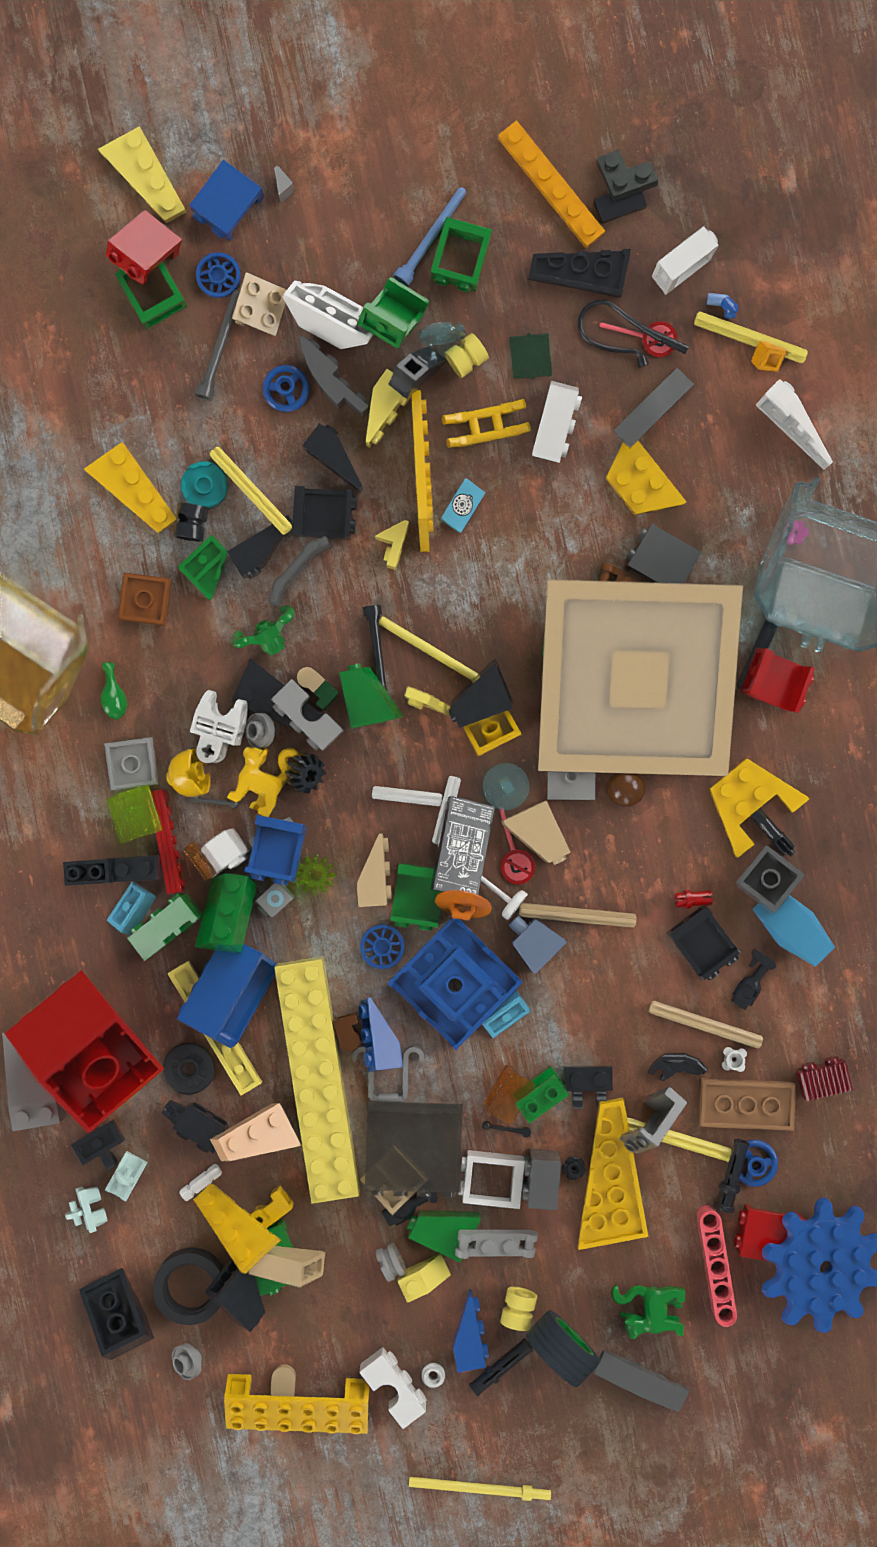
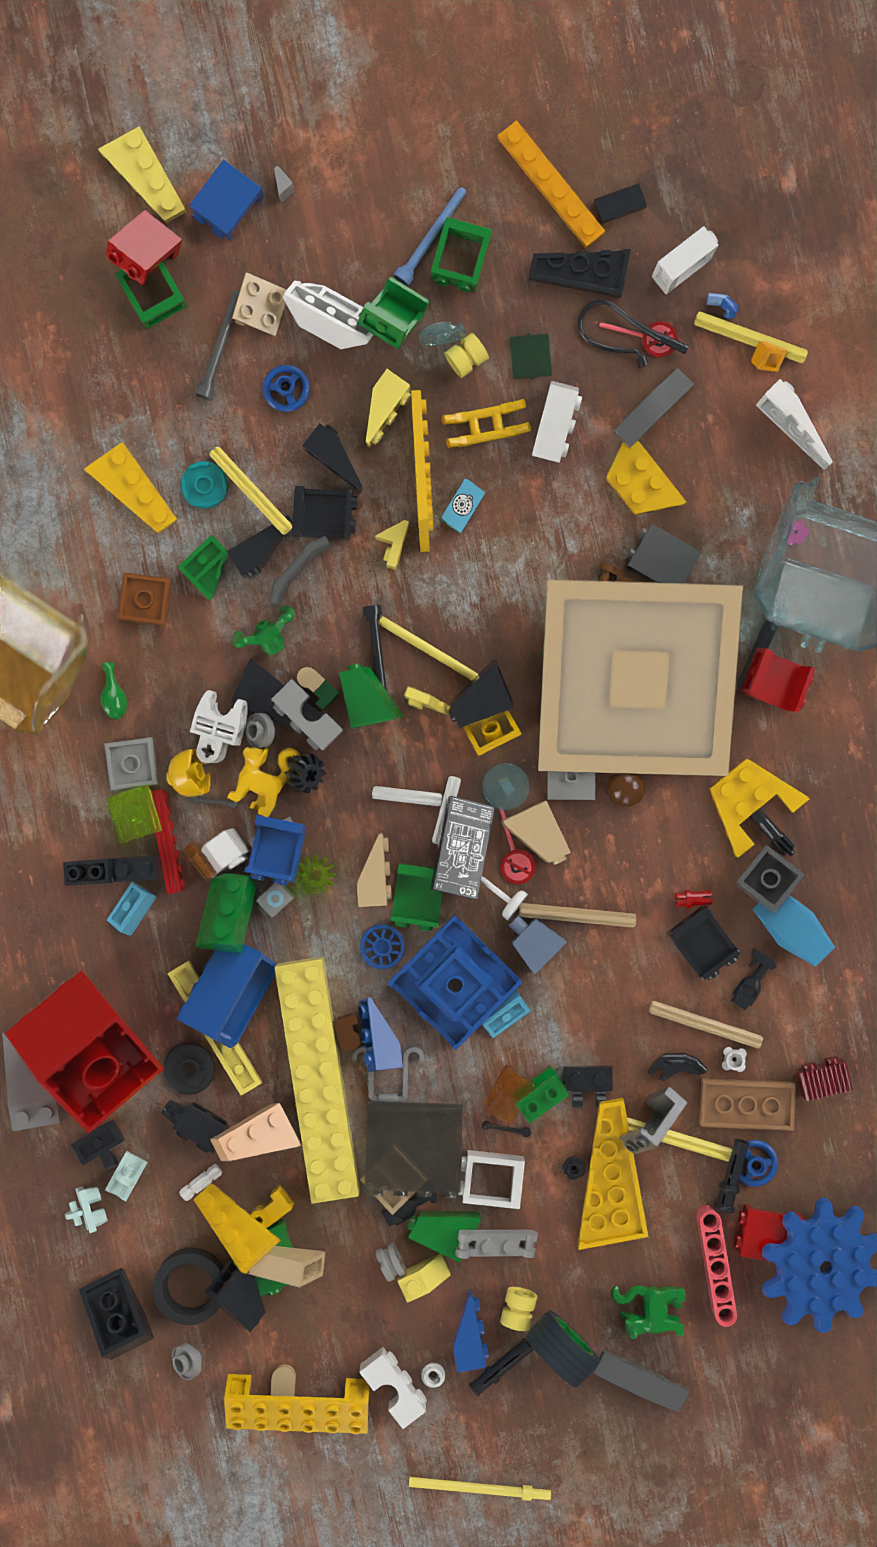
(164, 925): wedge -> none
(190, 522): black wheel -> none
(218, 275): blue wheel -> none
(324, 371): dark grey slope -> none
(415, 370): black slope -> none
(463, 904): orange shield -> none
(542, 1180): dark grey brick -> none
(623, 181): pearl dark grey plate -> none

